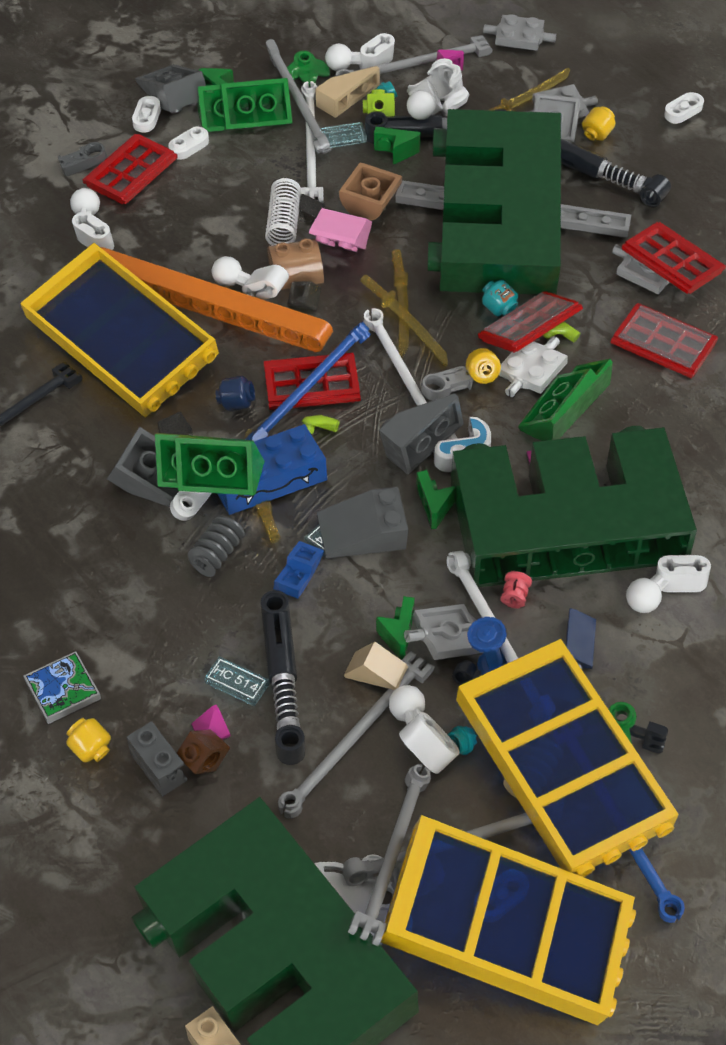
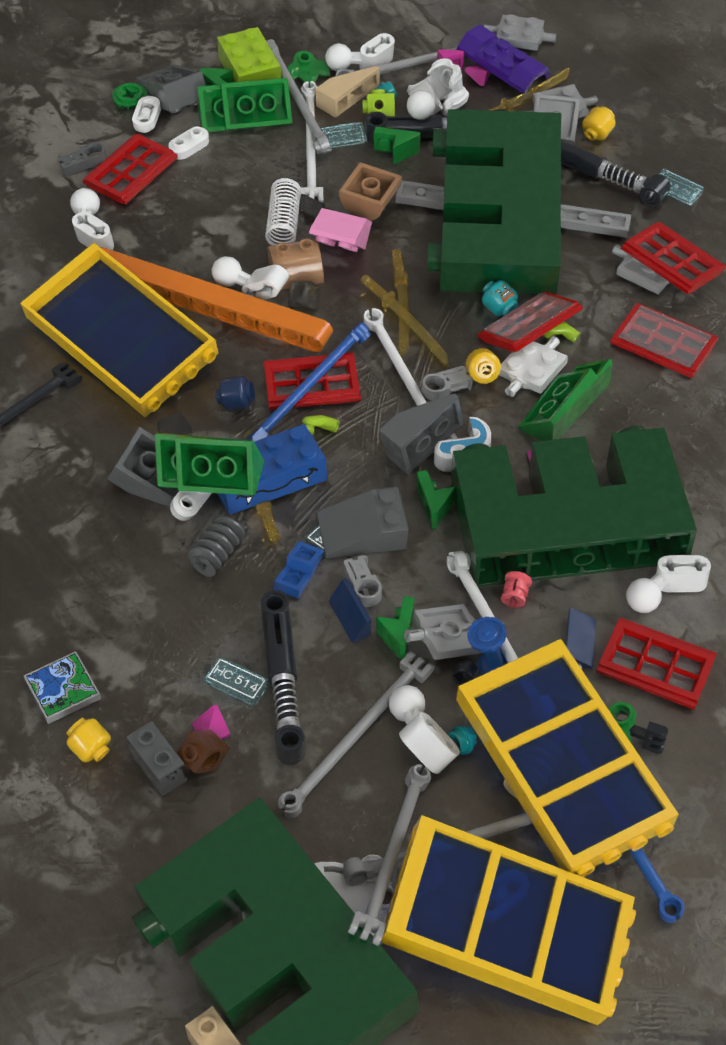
(134, 90): none -> green gear
(248, 56): none -> lime brick
(350, 611): none -> dark blue slope
(361, 579): none -> light grey piece
(376, 667): tan slope -> none
(478, 73): none -> dark pink slope
(501, 58): none -> dark purple piece
(656, 663): none -> red piece
(682, 188): none -> clear light blue tile
(683, 107): white plate -> none

